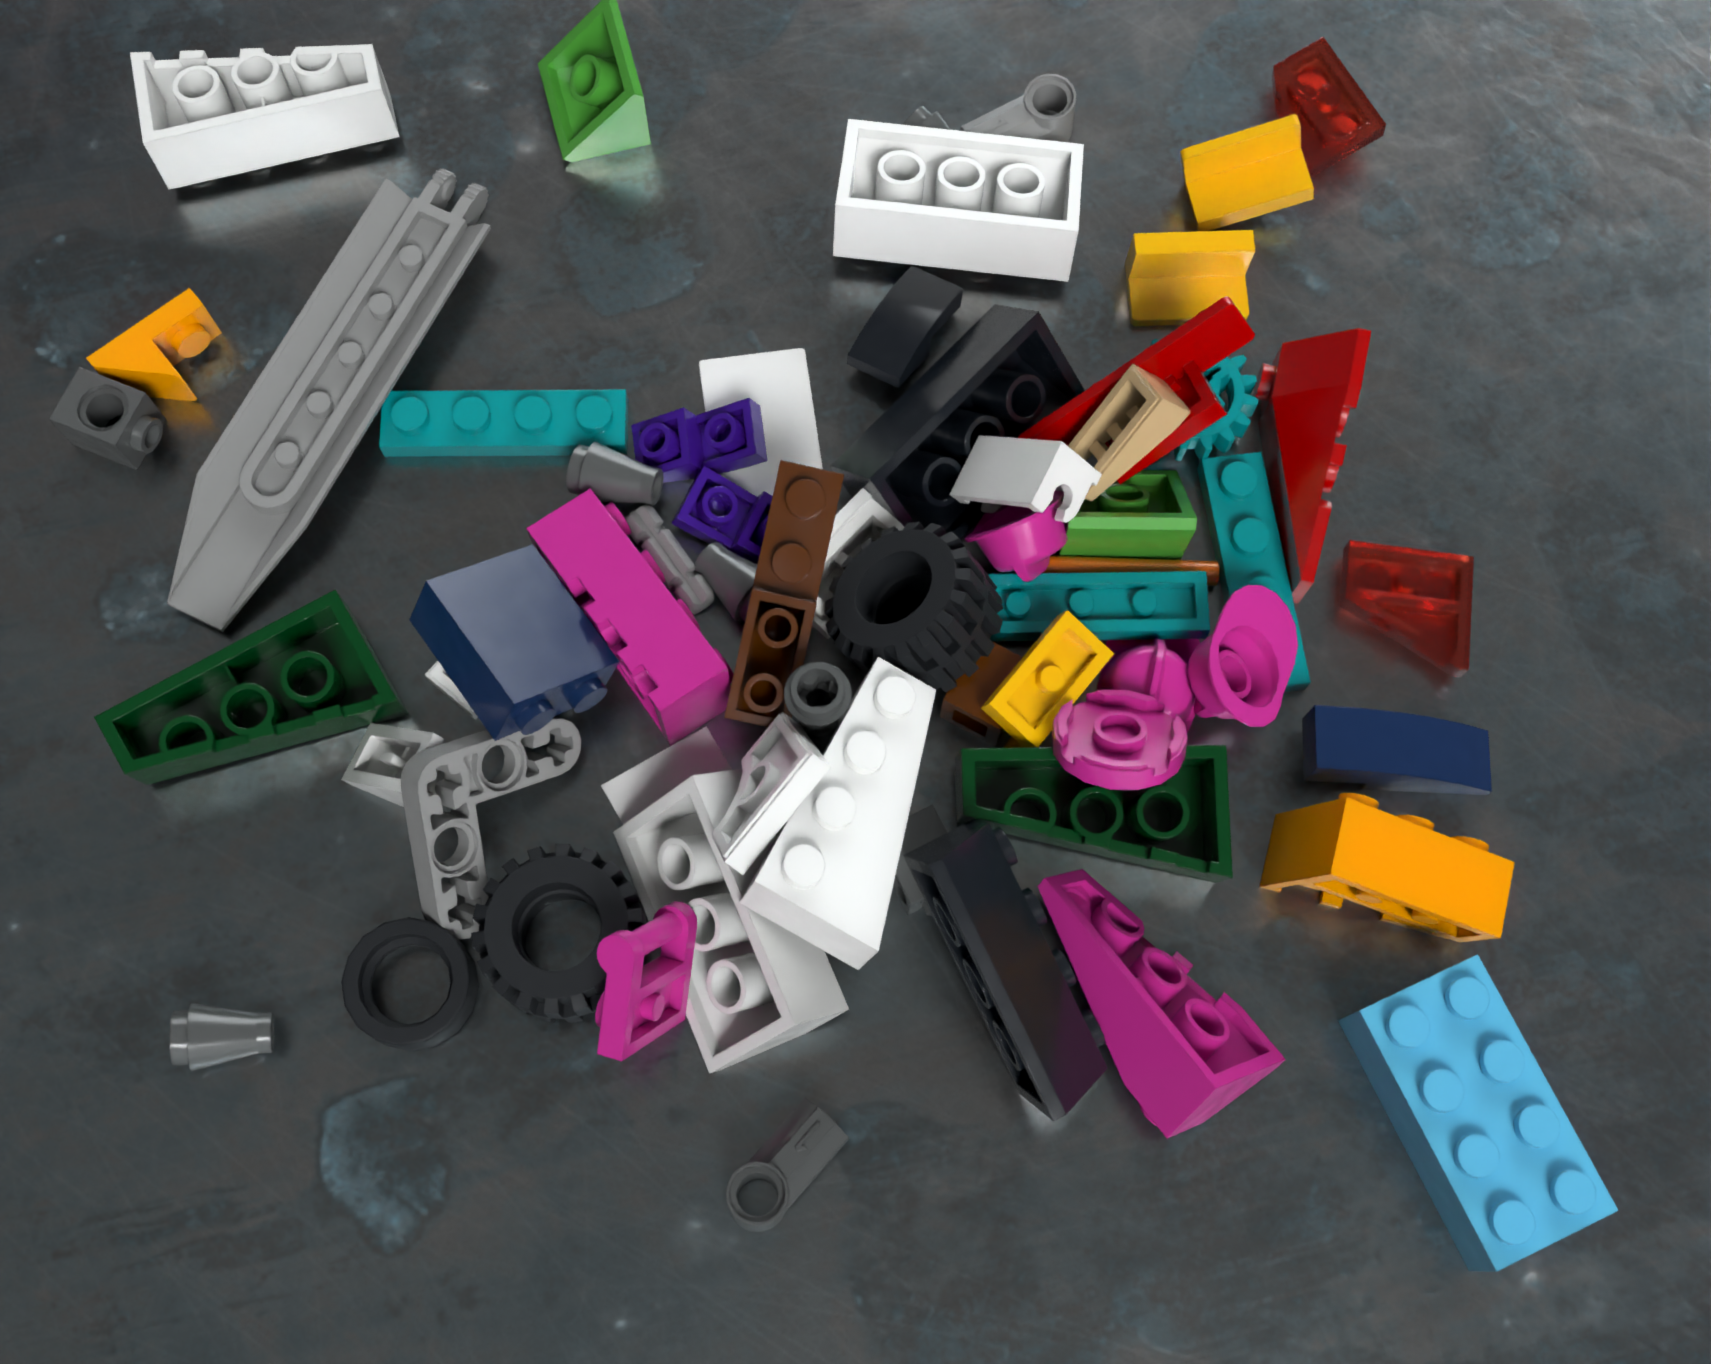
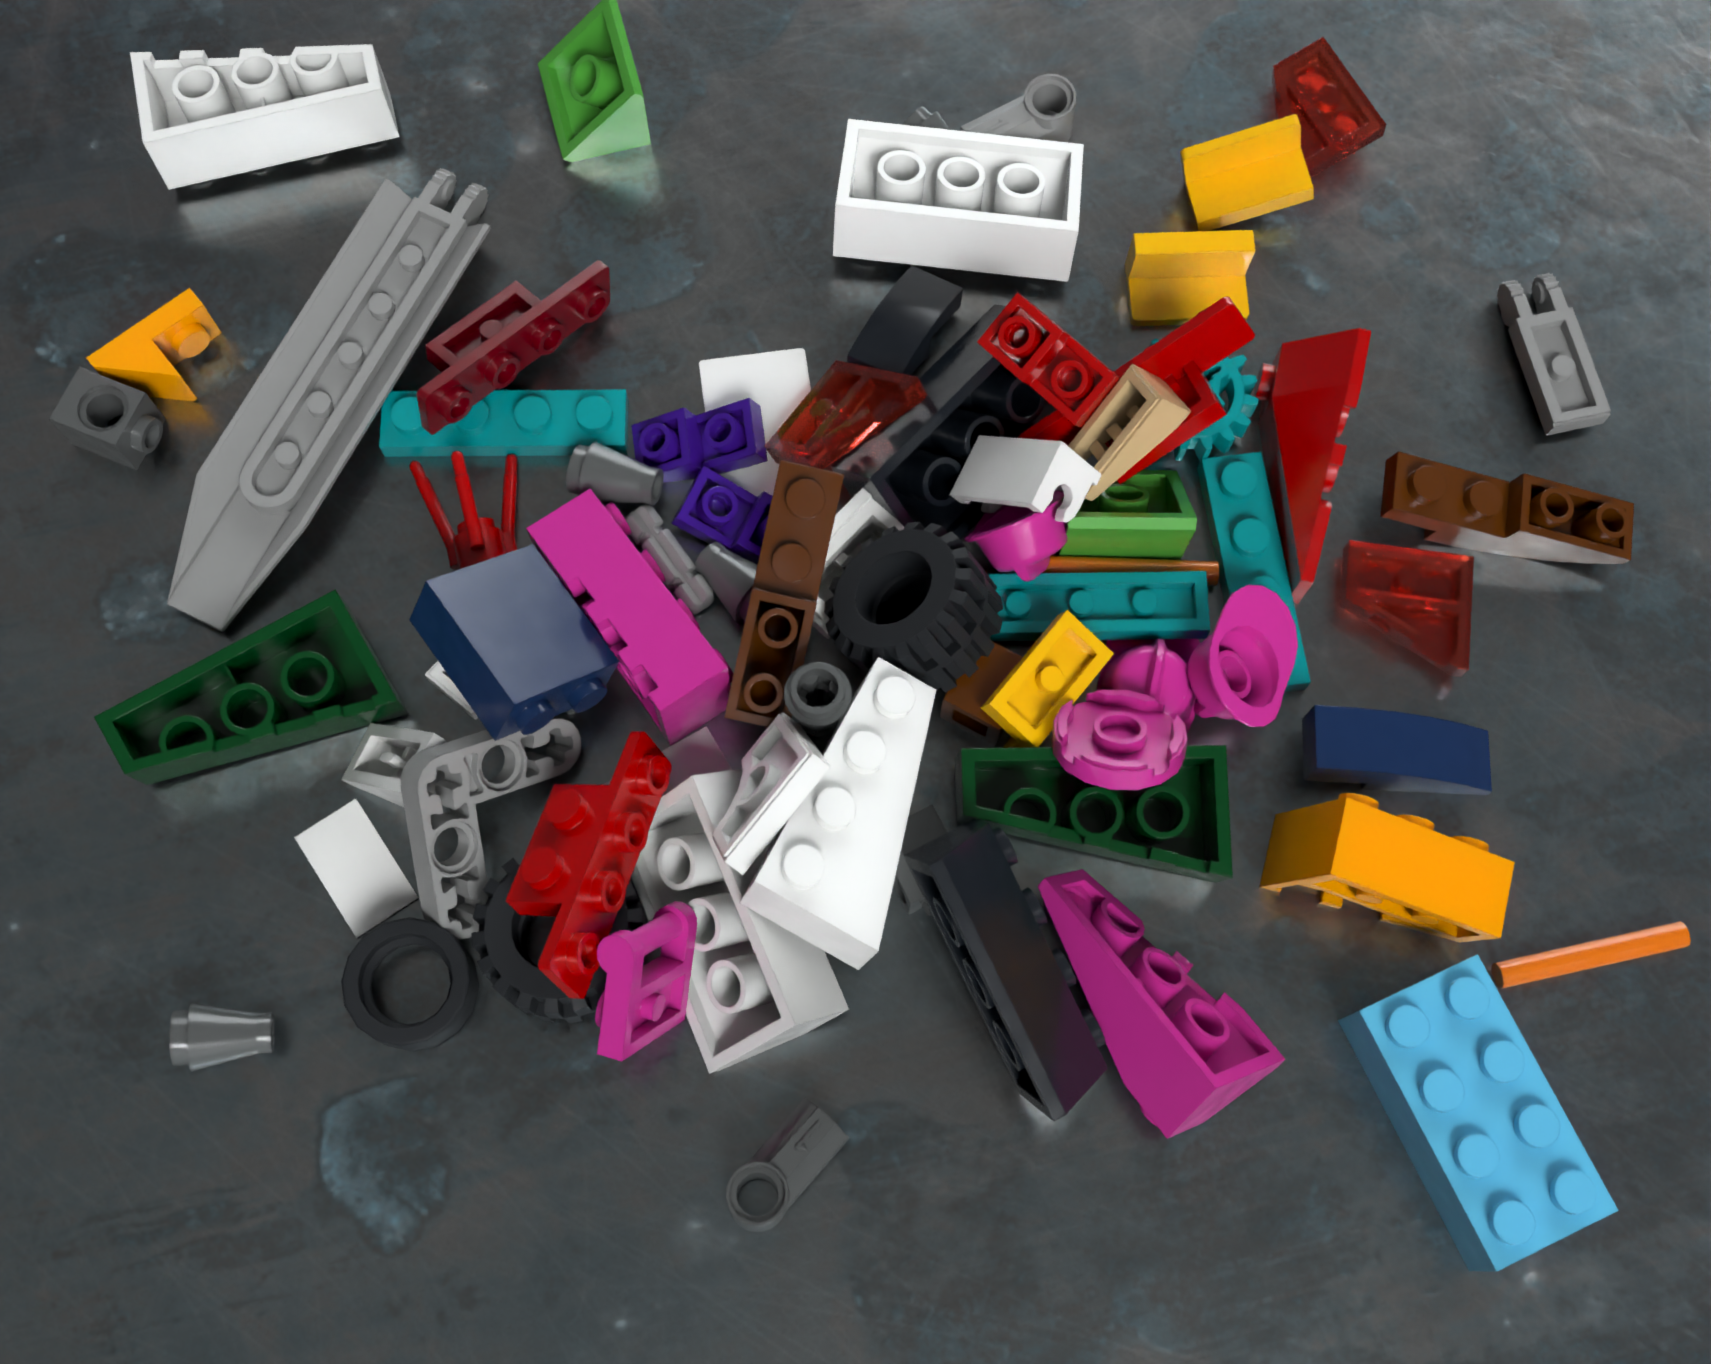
(356, 868): none -> white sticker
(476, 535): none -> red plant
(502, 339): none -> dark red bracket
(585, 860): none -> red bracket
(843, 412): none -> clear red wing
(1048, 360): none -> red slope
(1507, 518): none -> reddish brown slope
(1553, 356): none -> light grey hinge
(1590, 954): none -> orange bar

